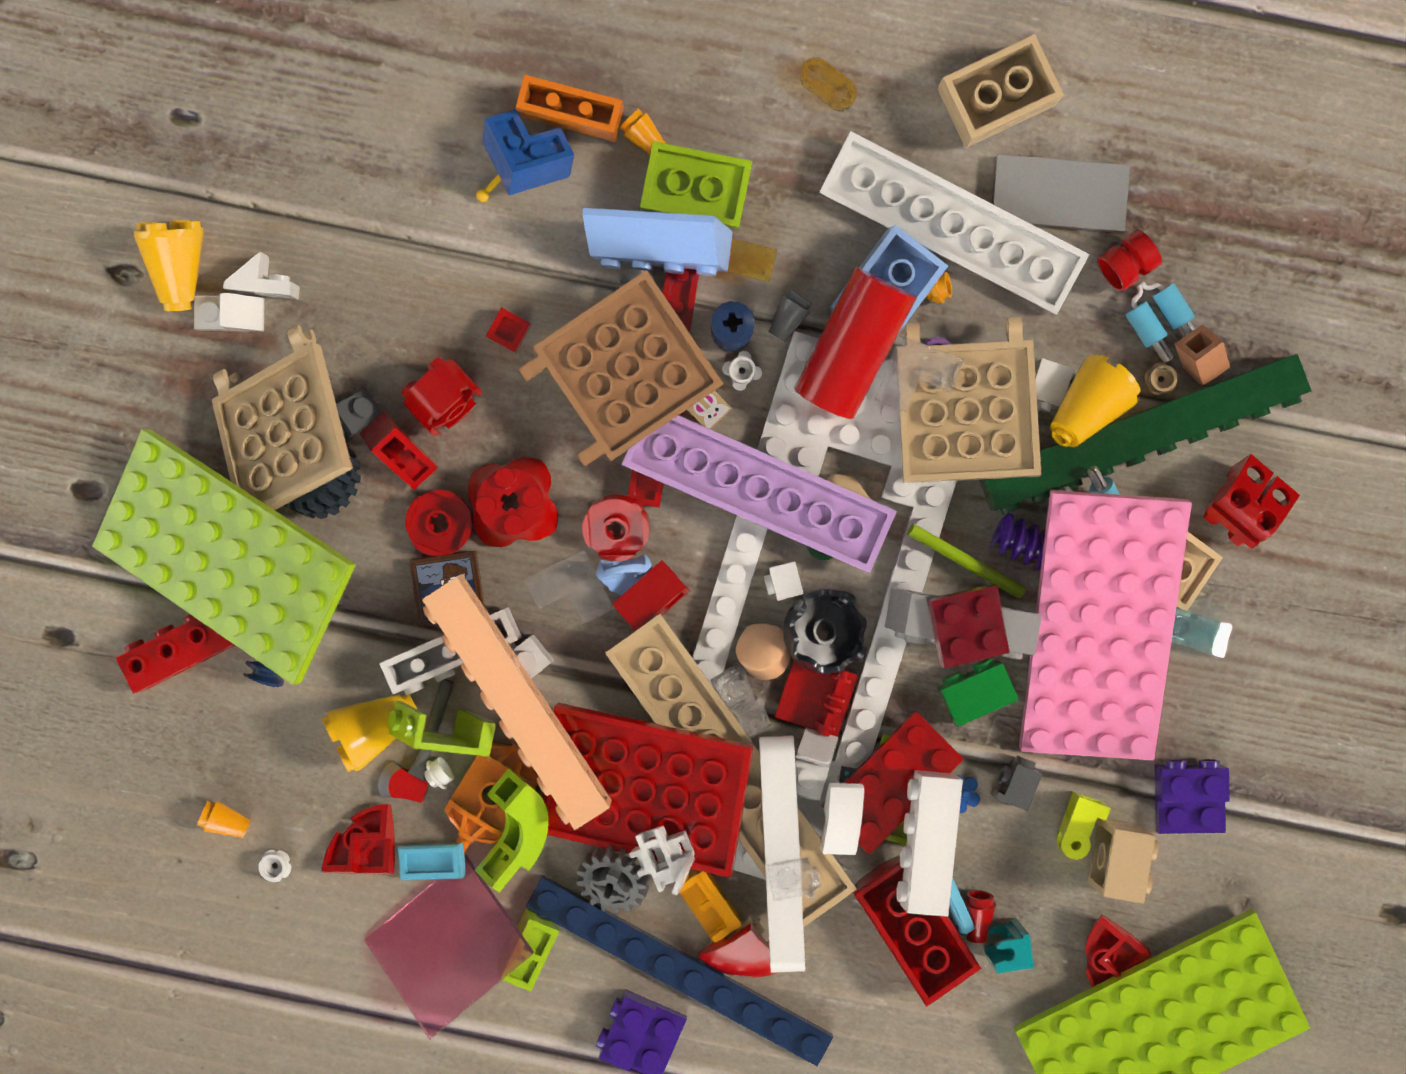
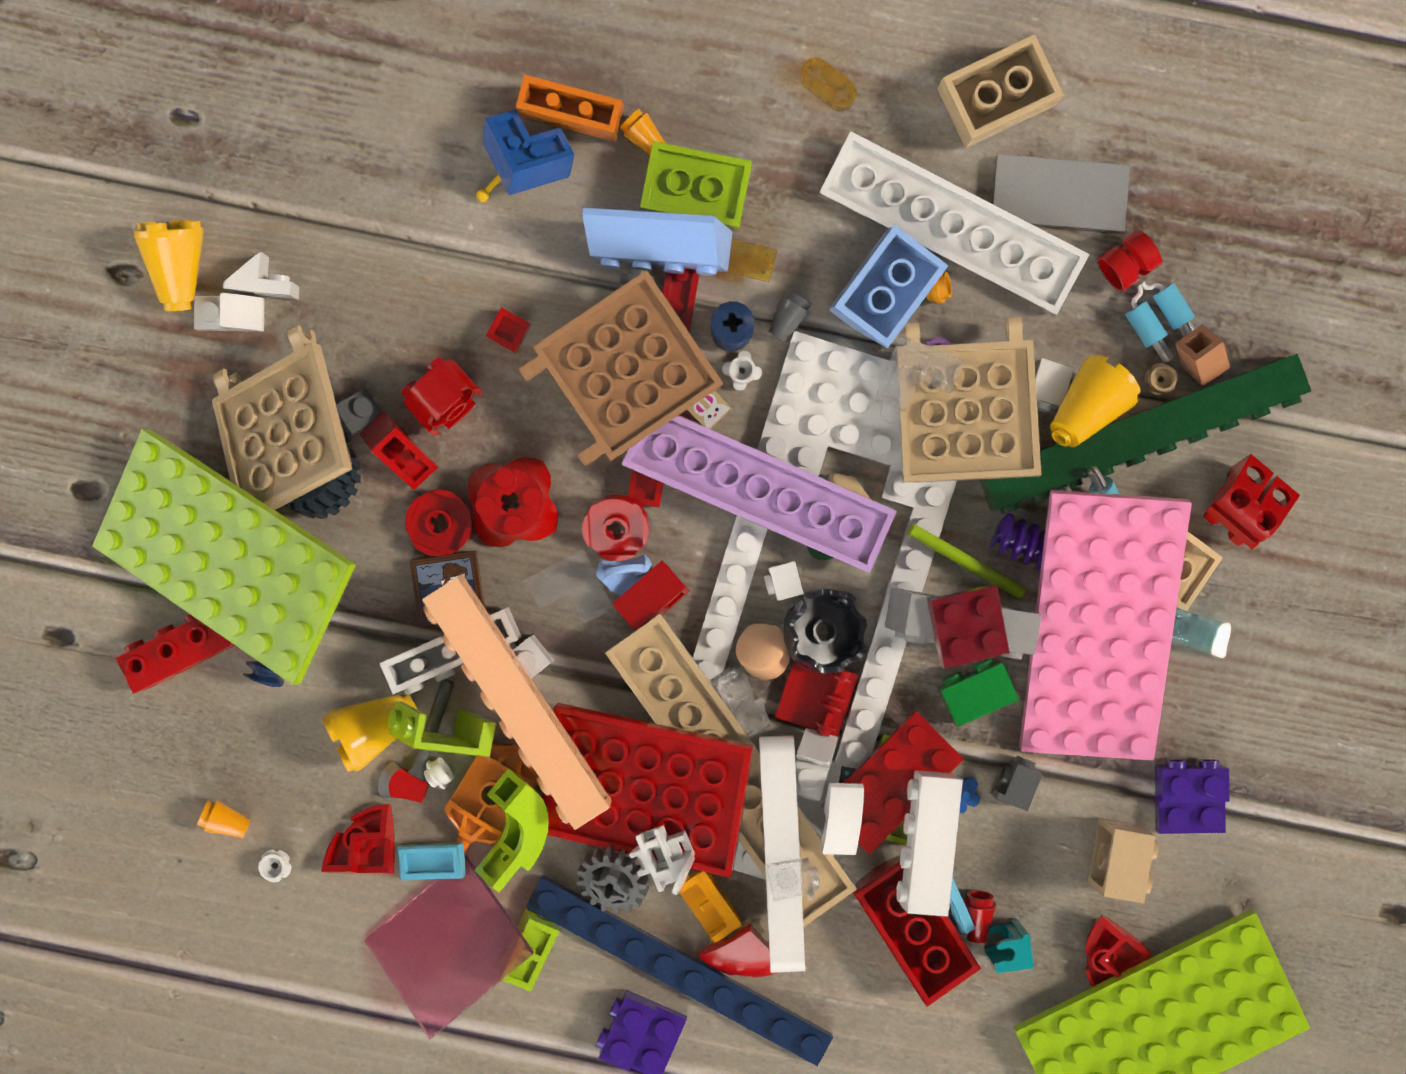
(854, 343): red brick -> none
(1078, 825): neon yellow leg -> none

